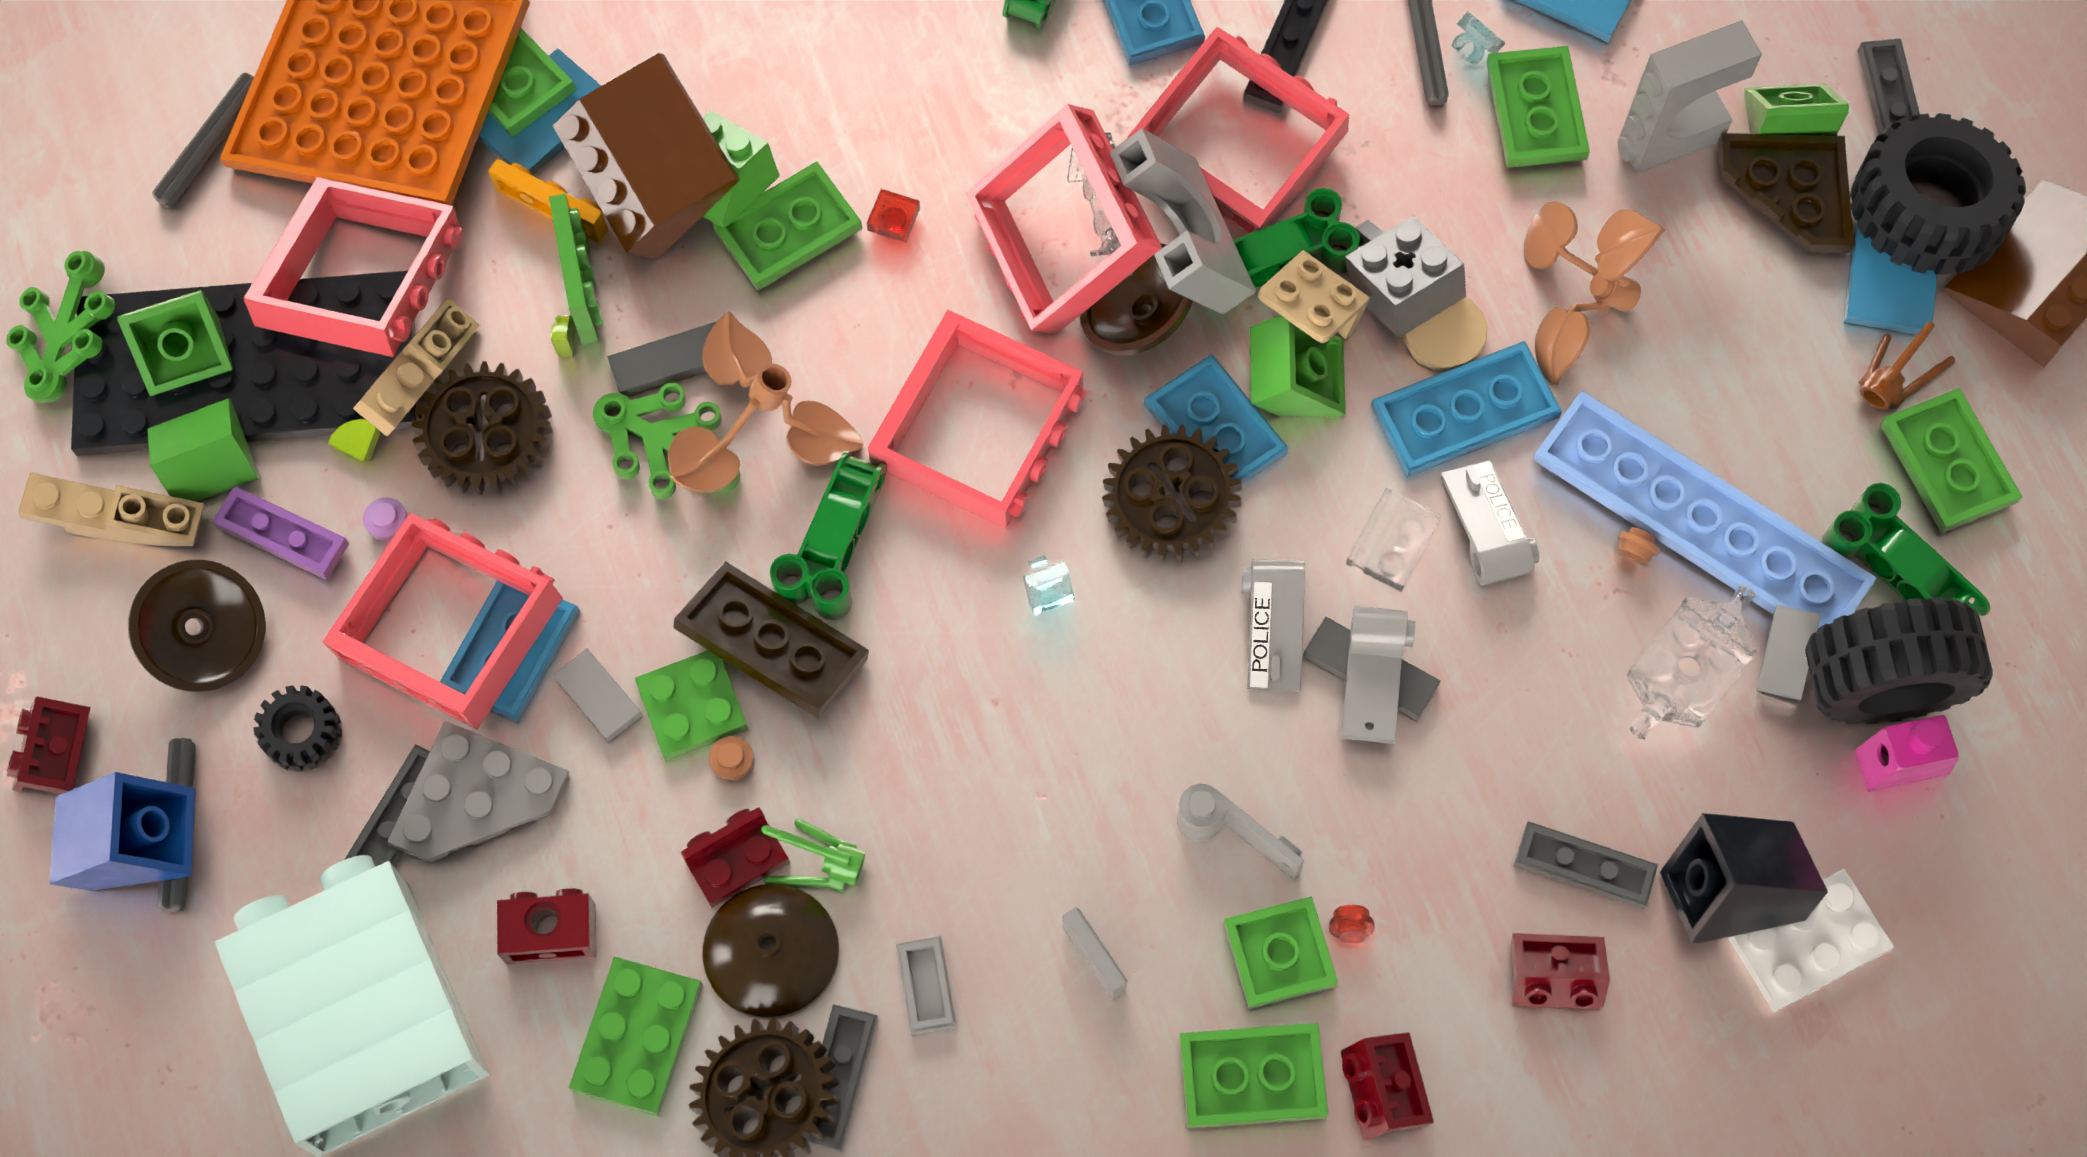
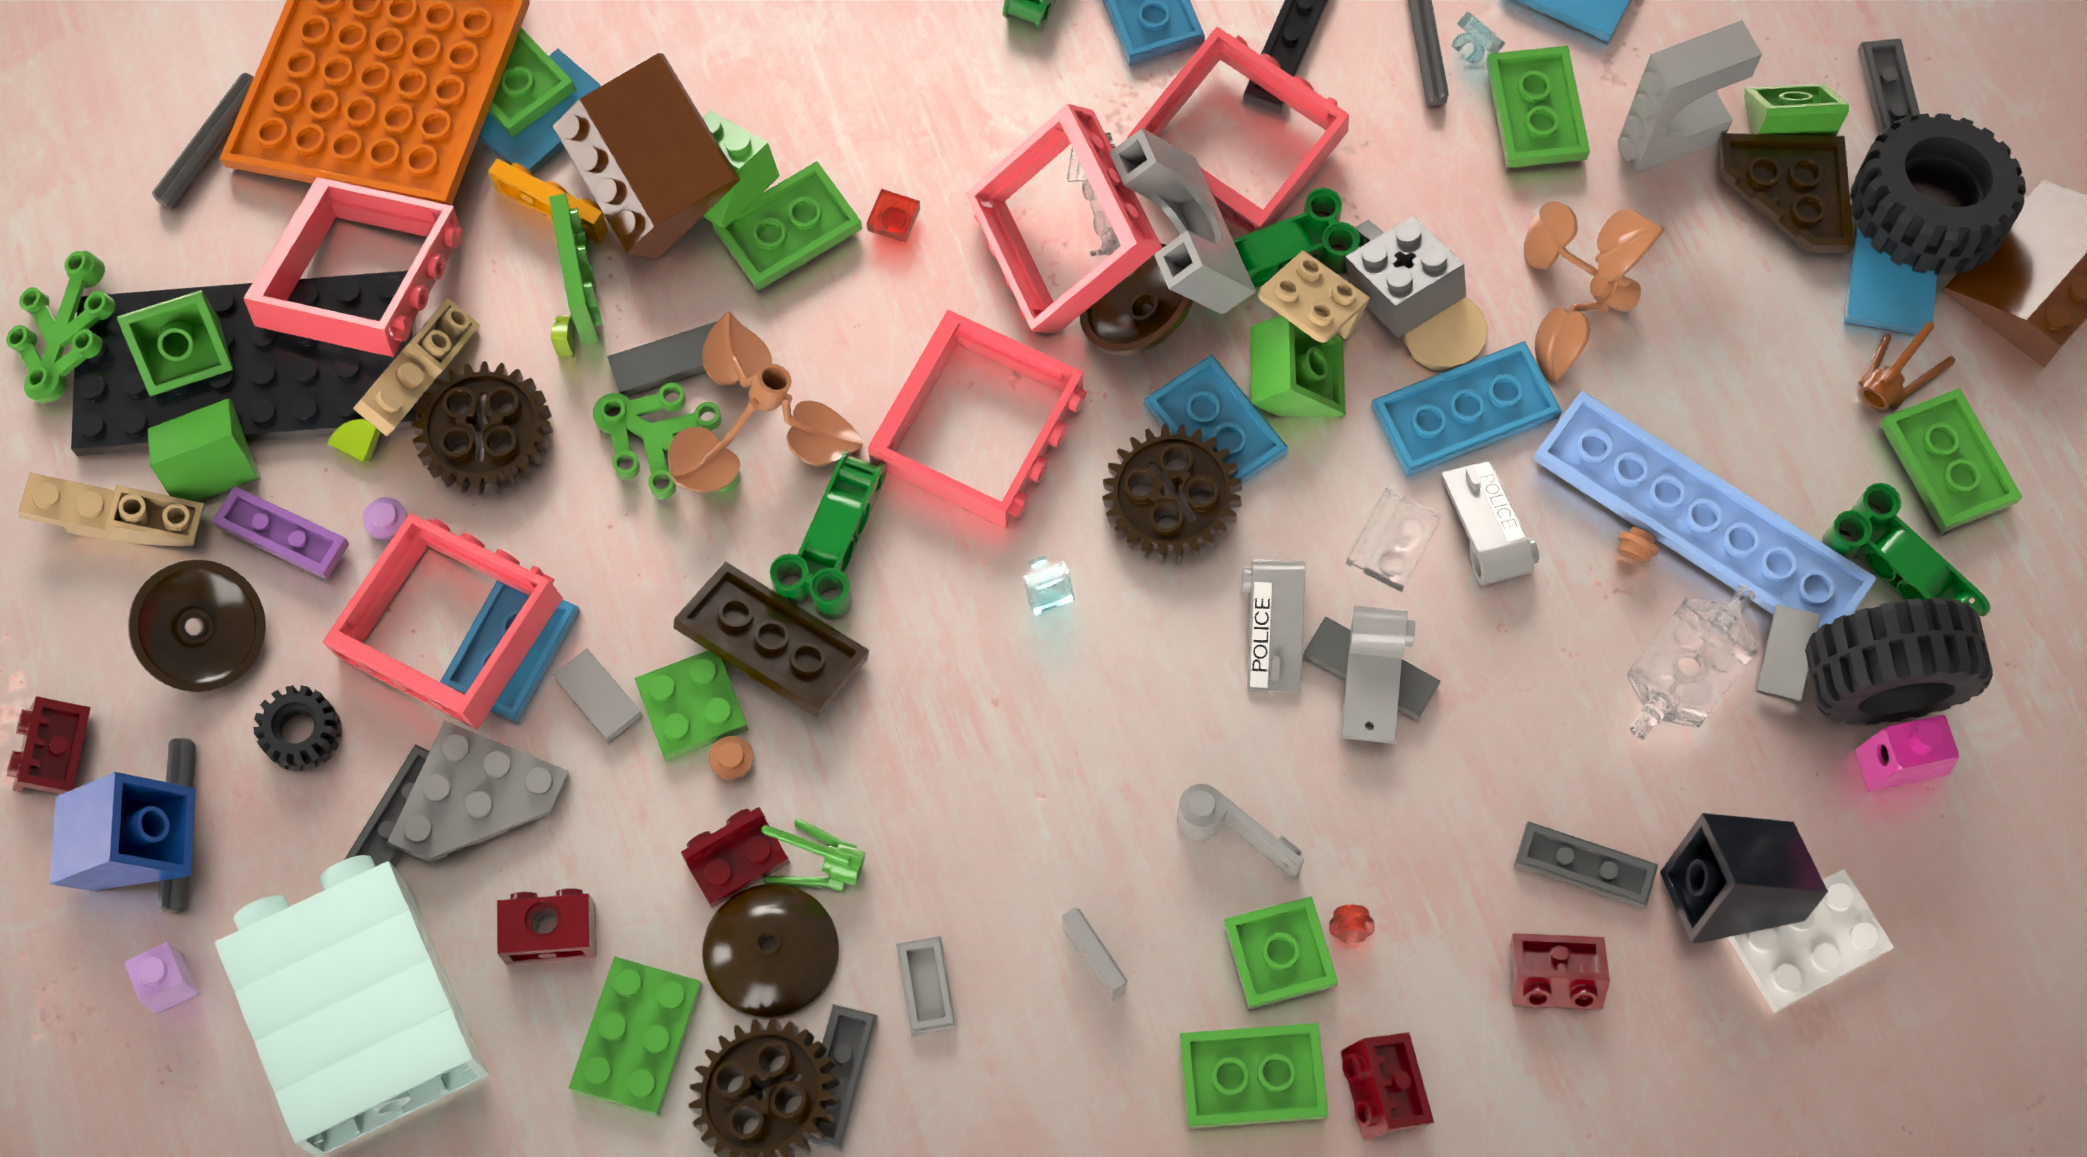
(161, 978): none -> lavender brick

